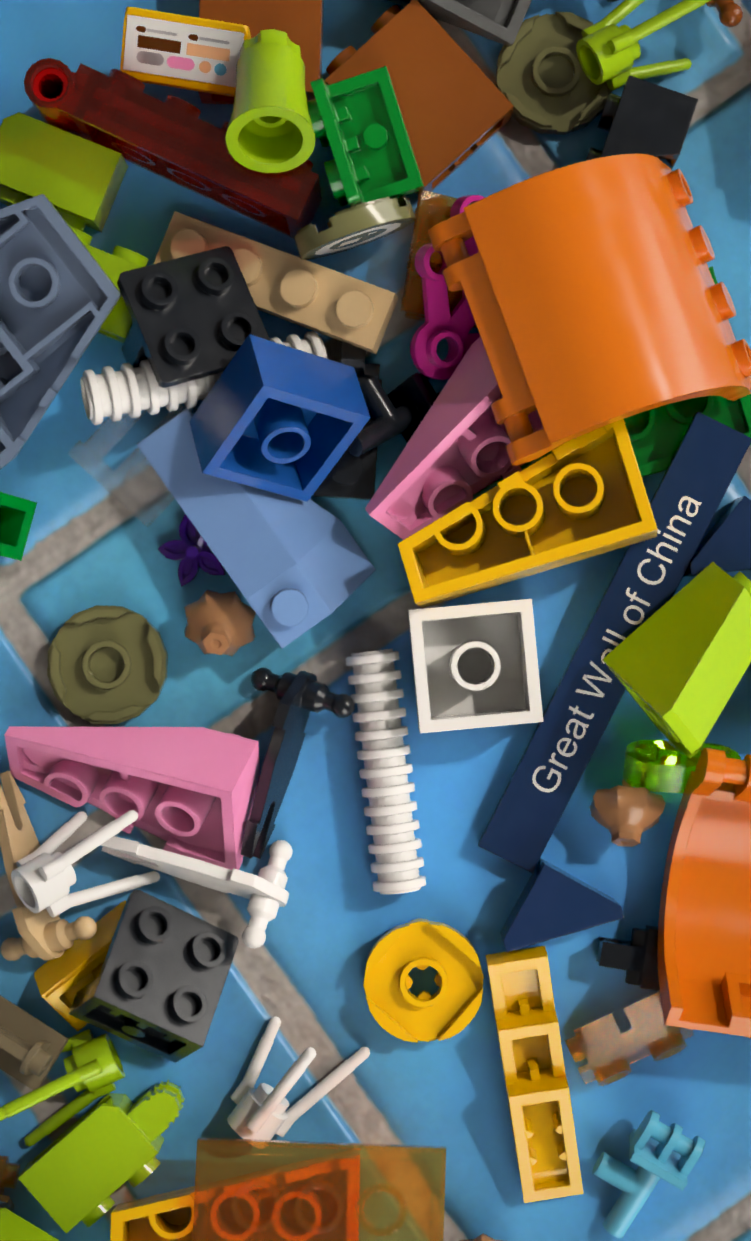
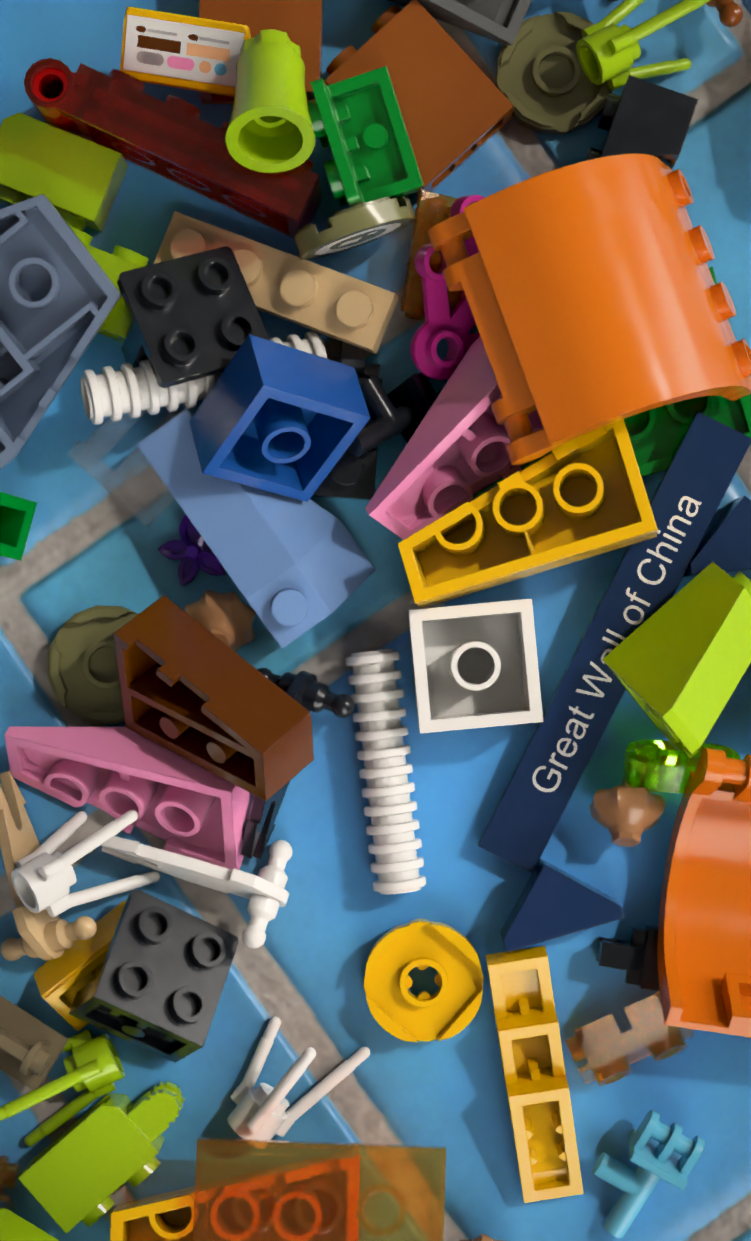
(209, 702): none -> reddish brown wedge

